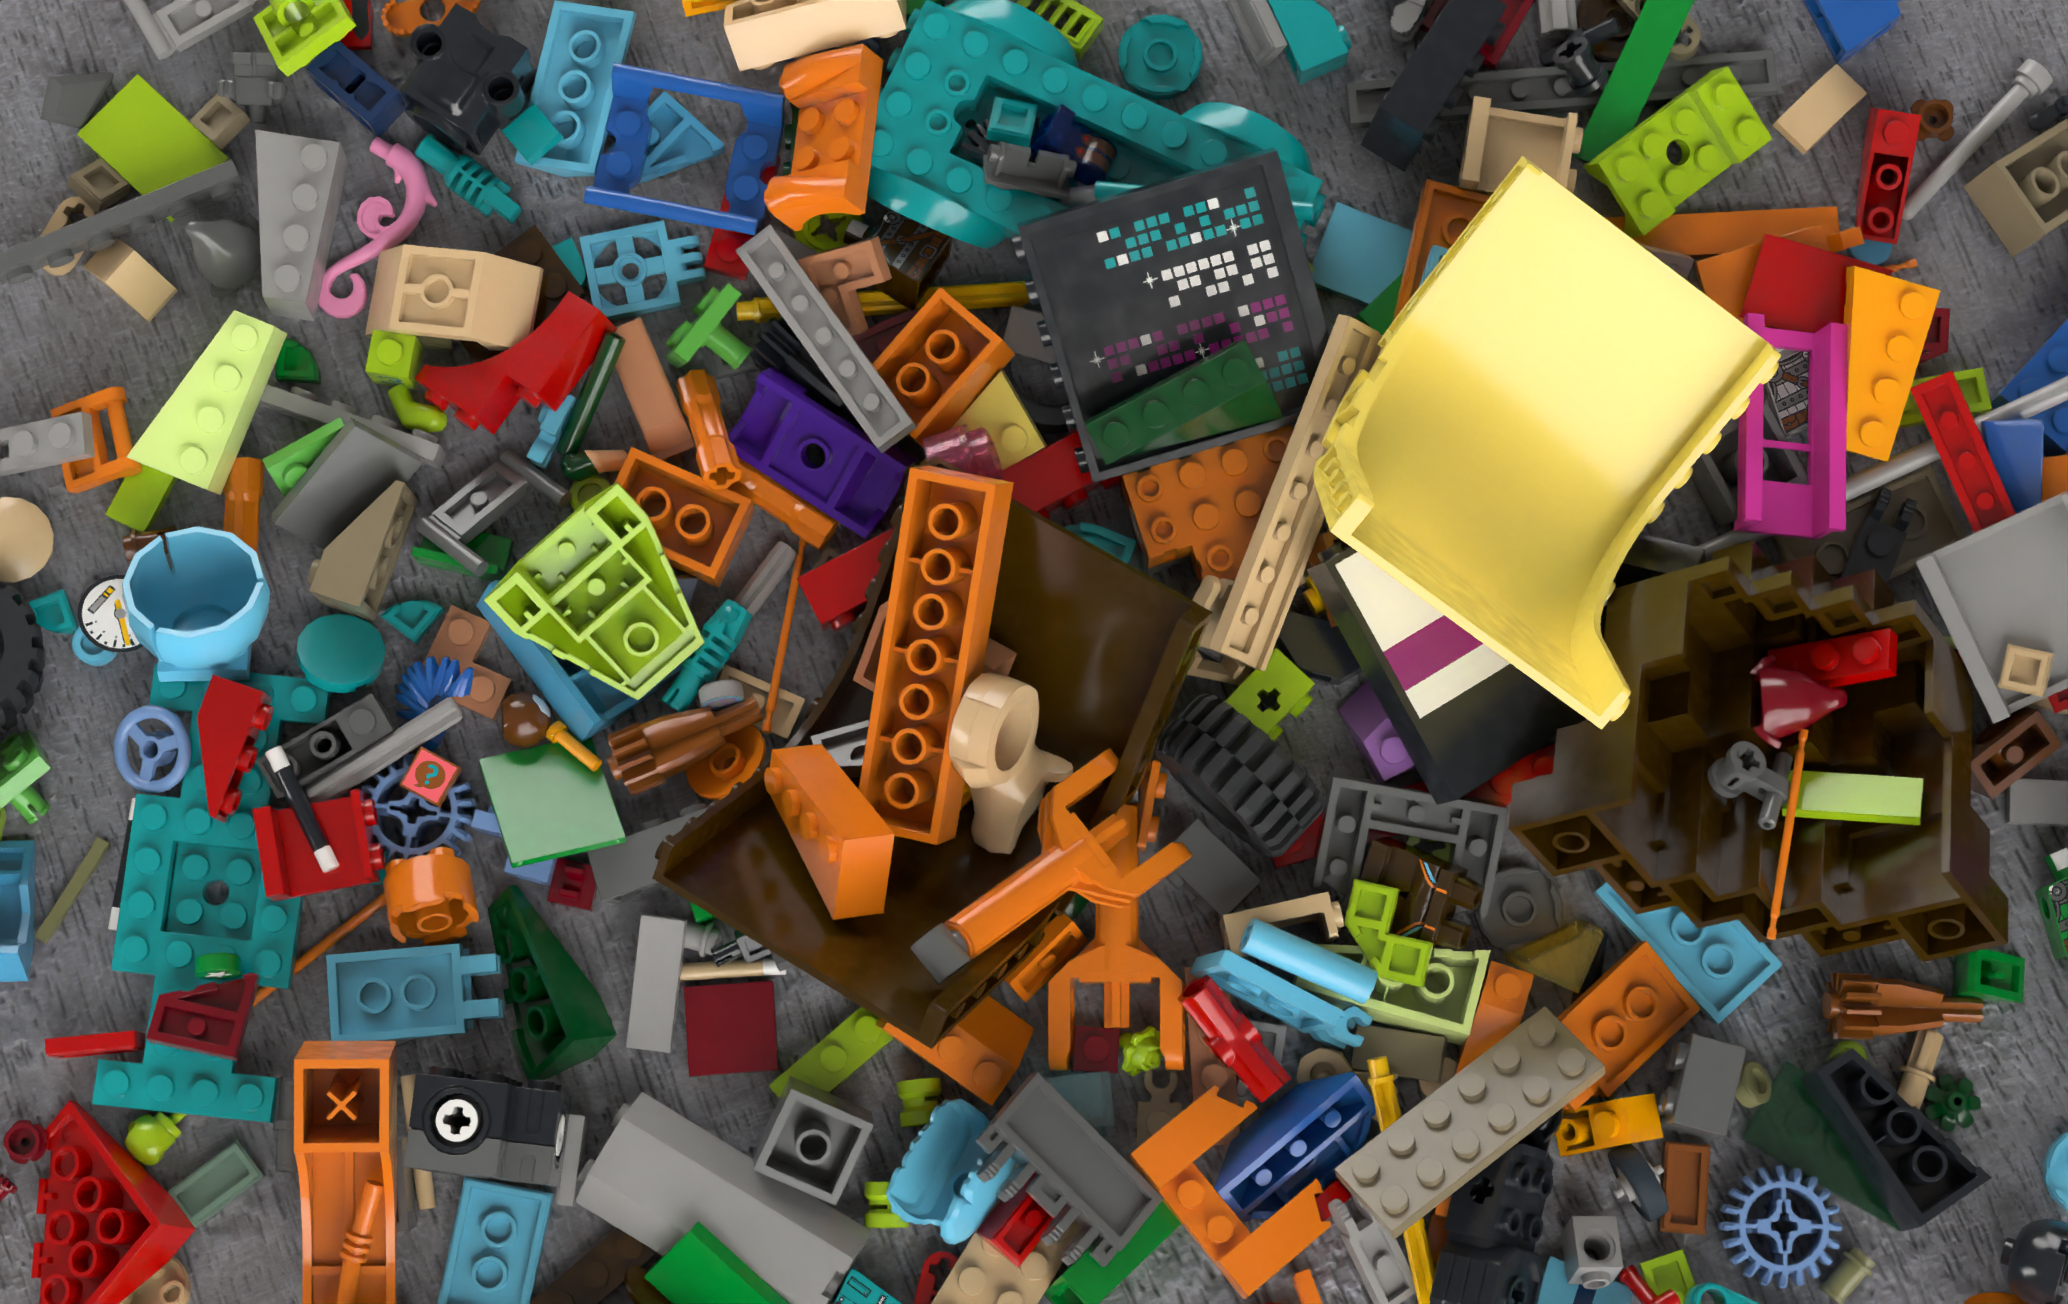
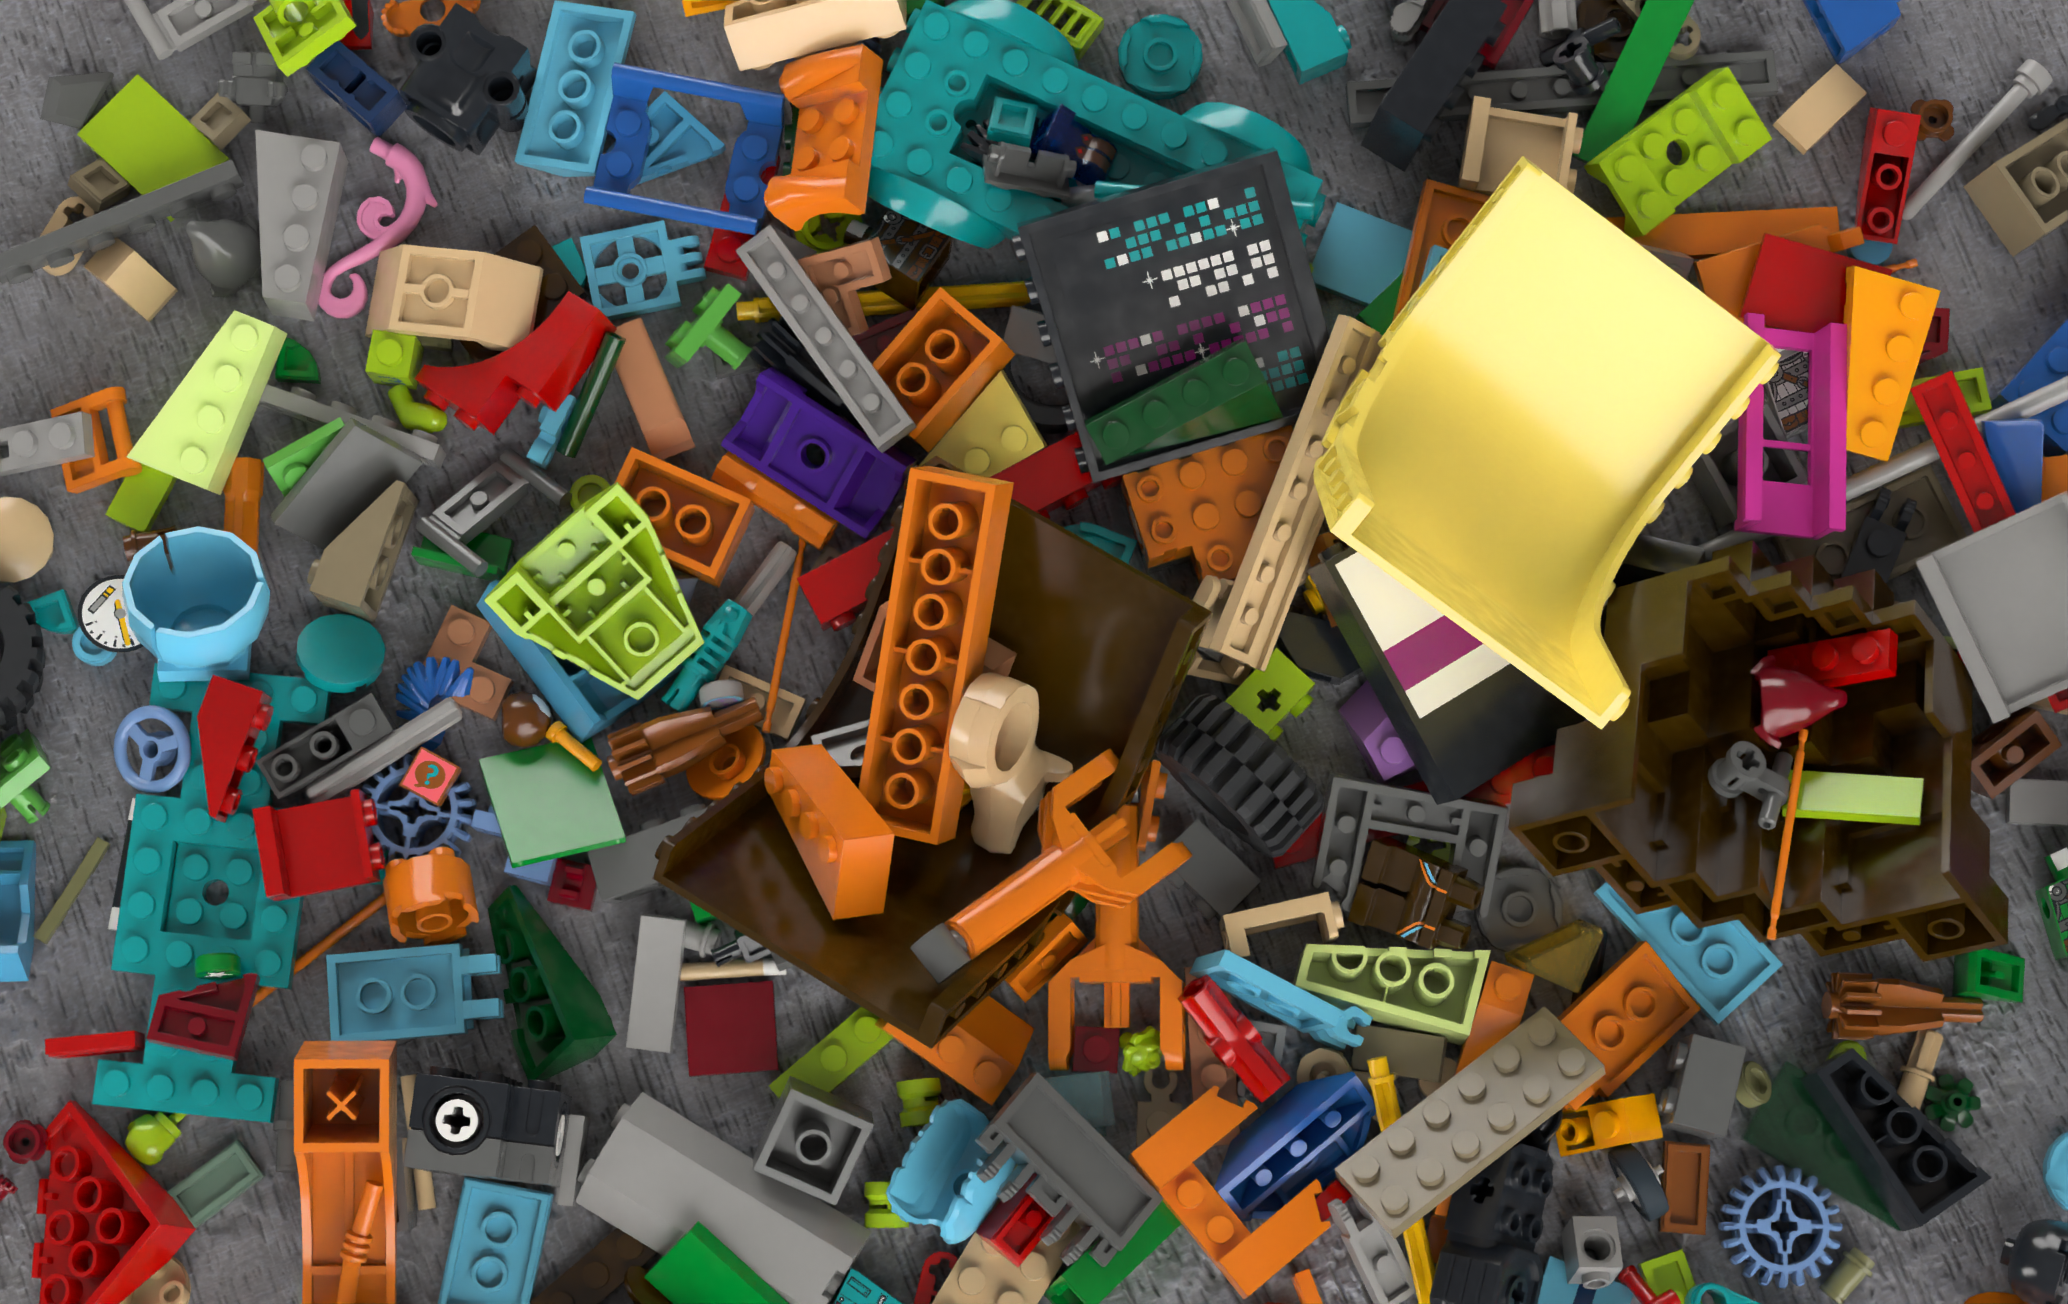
(302, 809): black bar -> none
(413, 618): teal tile -> none
(469, 179): teal hinge -> none
(532, 134): teal tile -> none
(591, 463): arm -> none
(715, 453): orange axle -> none
(967, 450): clear pink piece -> none
(1308, 960): medium azure piece -> none
(1370, 923): lime tile -> none
(2026, 670): tan tile -> none

